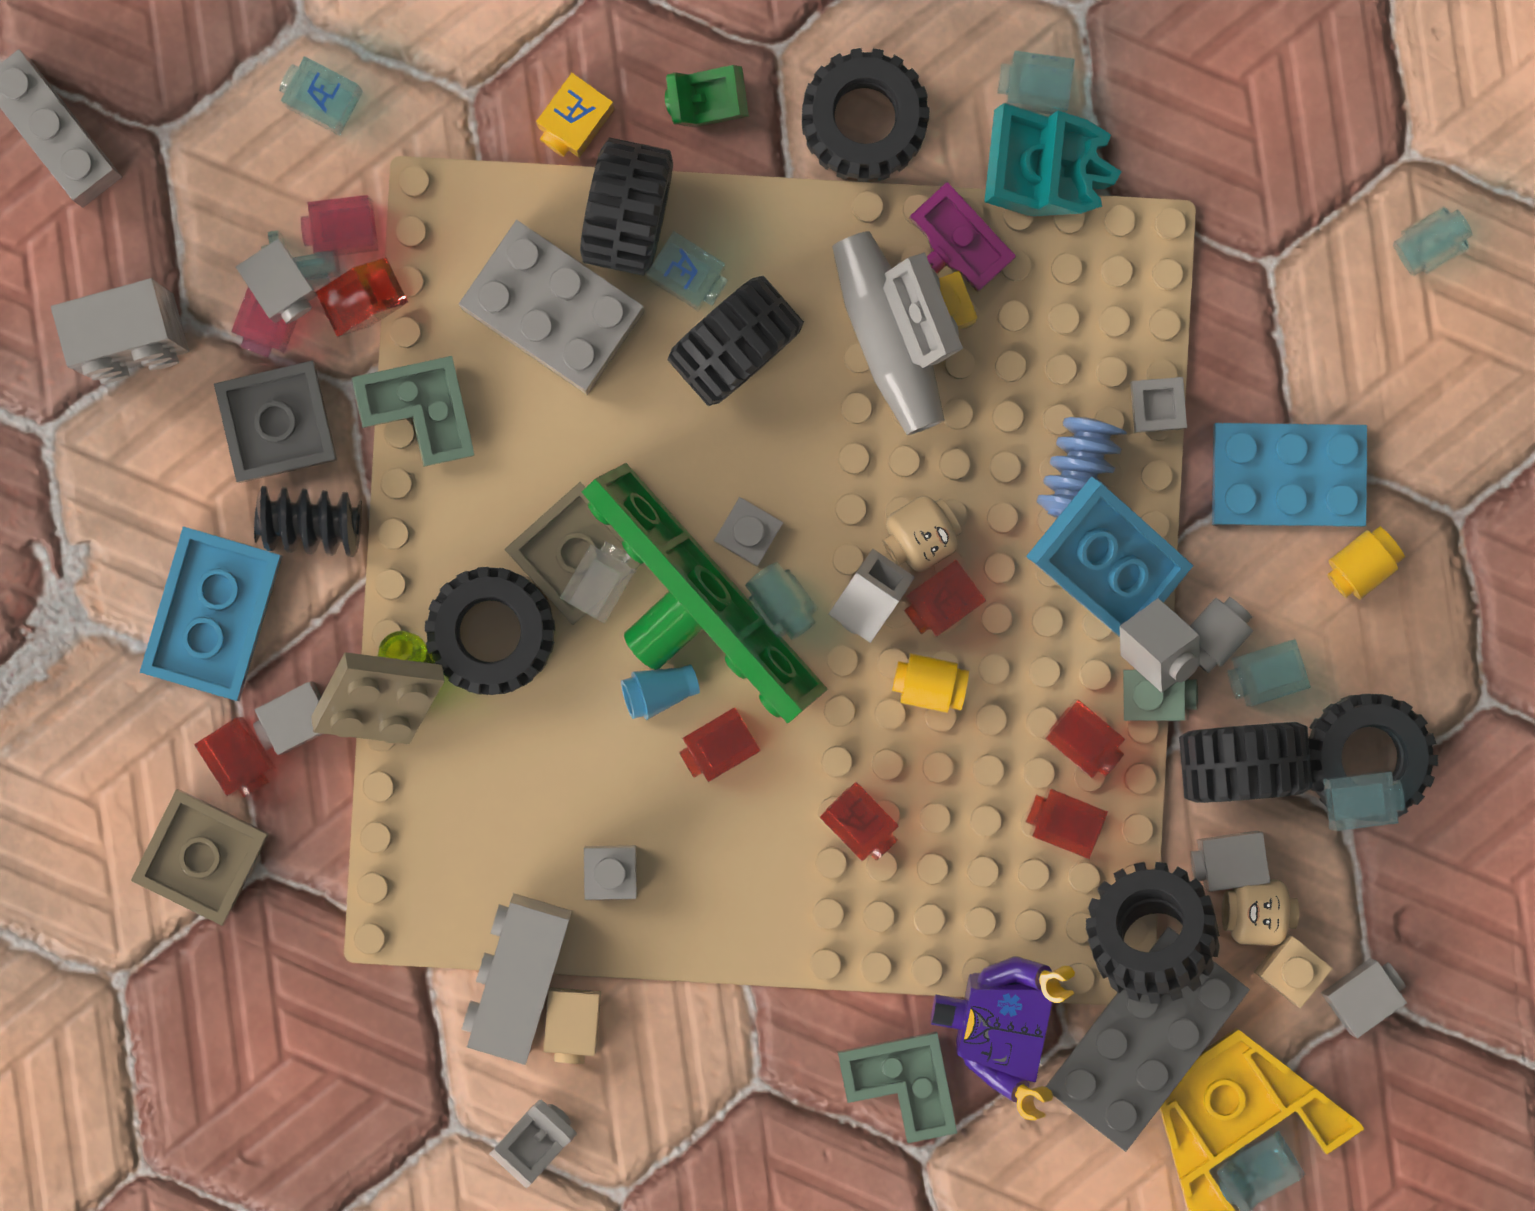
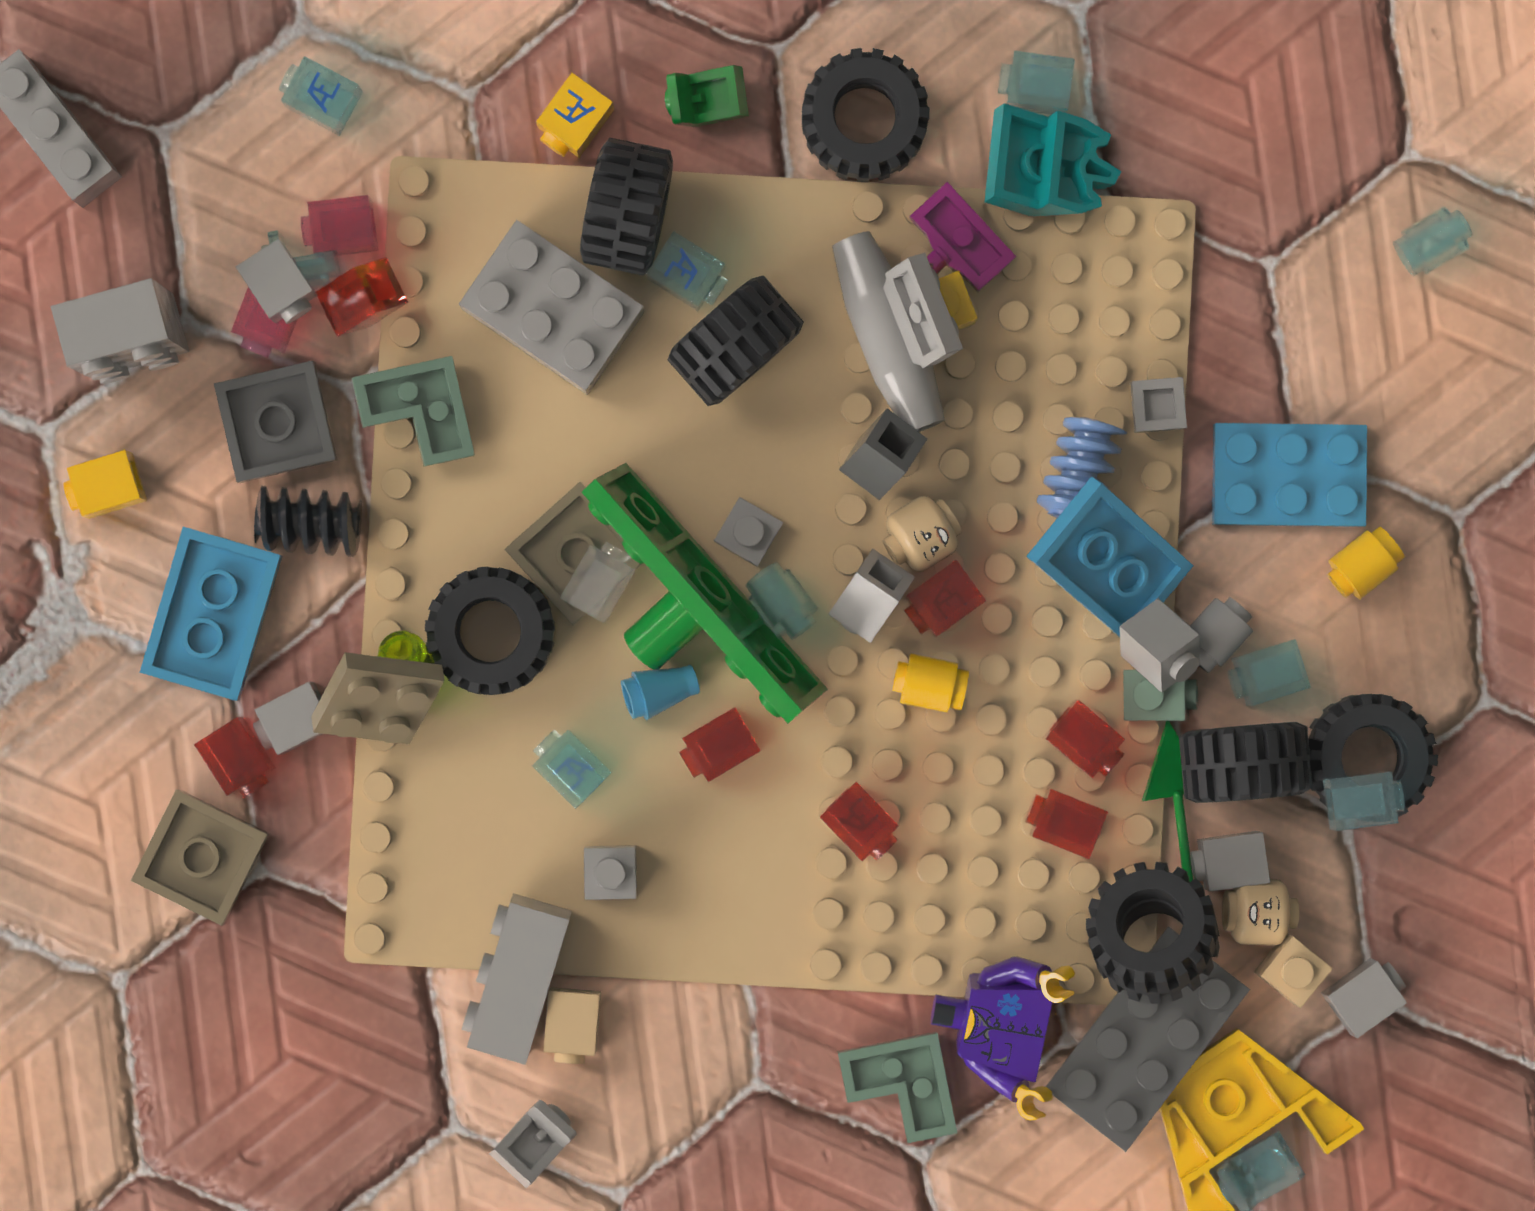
(104, 485): none -> yellow brick
(569, 766): none -> clear light blue brick
(883, 454): none -> dark grey brick
(1167, 781): none -> green piece

